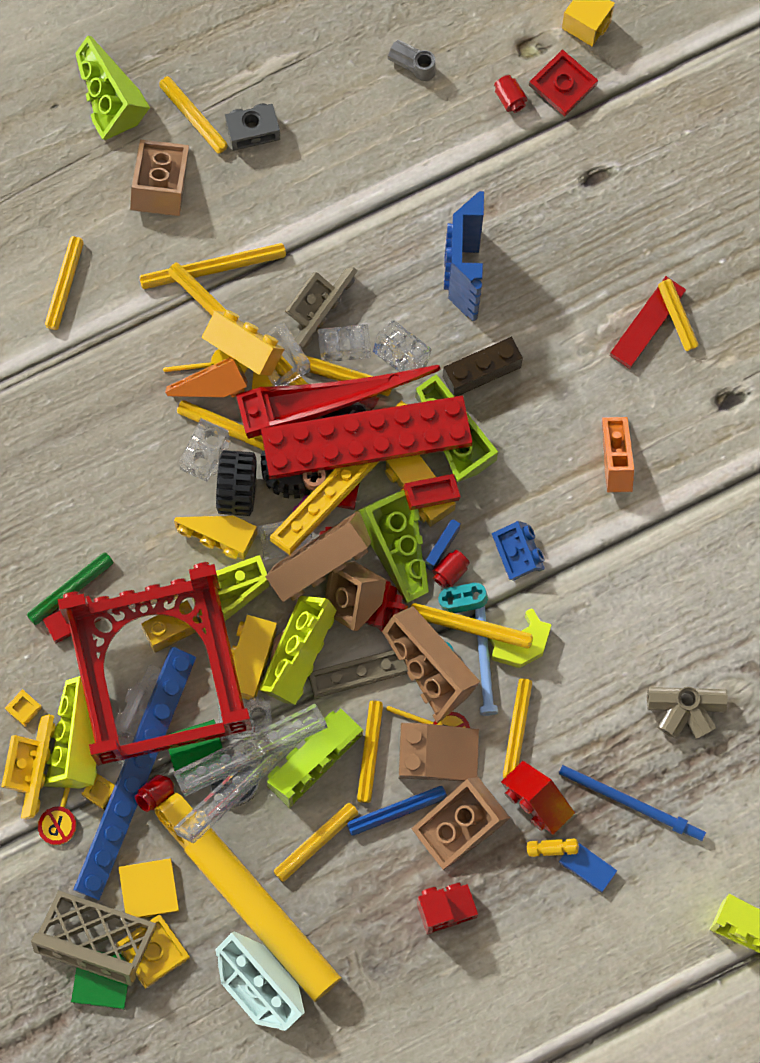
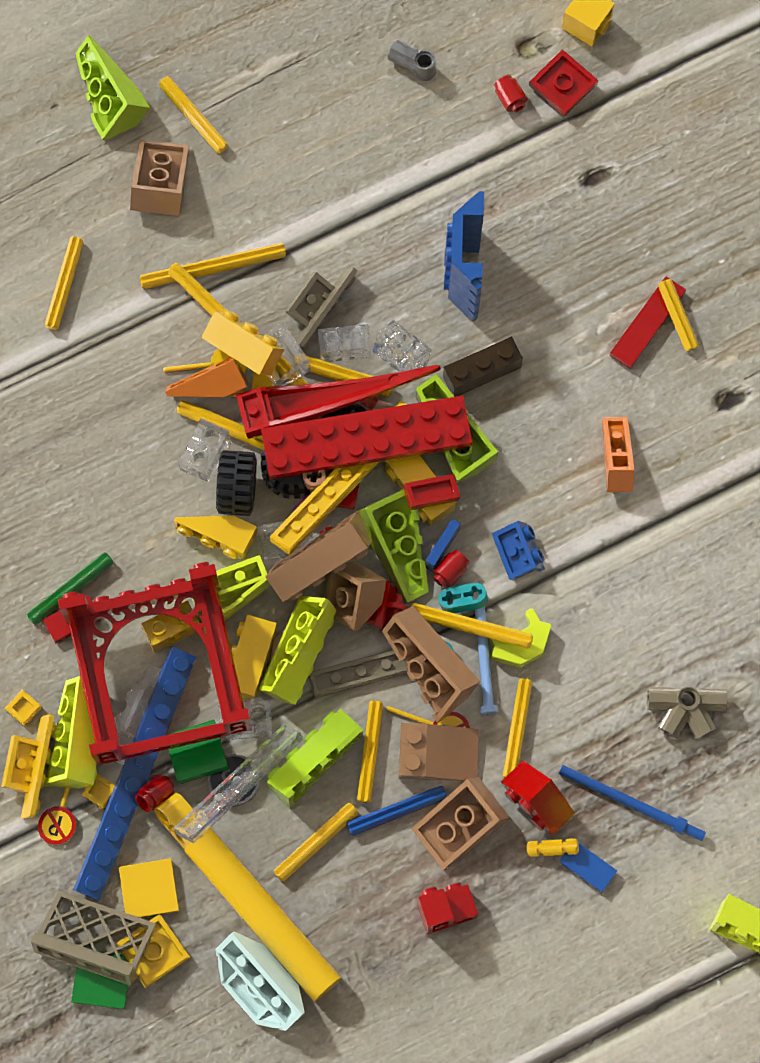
(245, 137): dark grey brick -> none
(250, 750): clear plate -> none

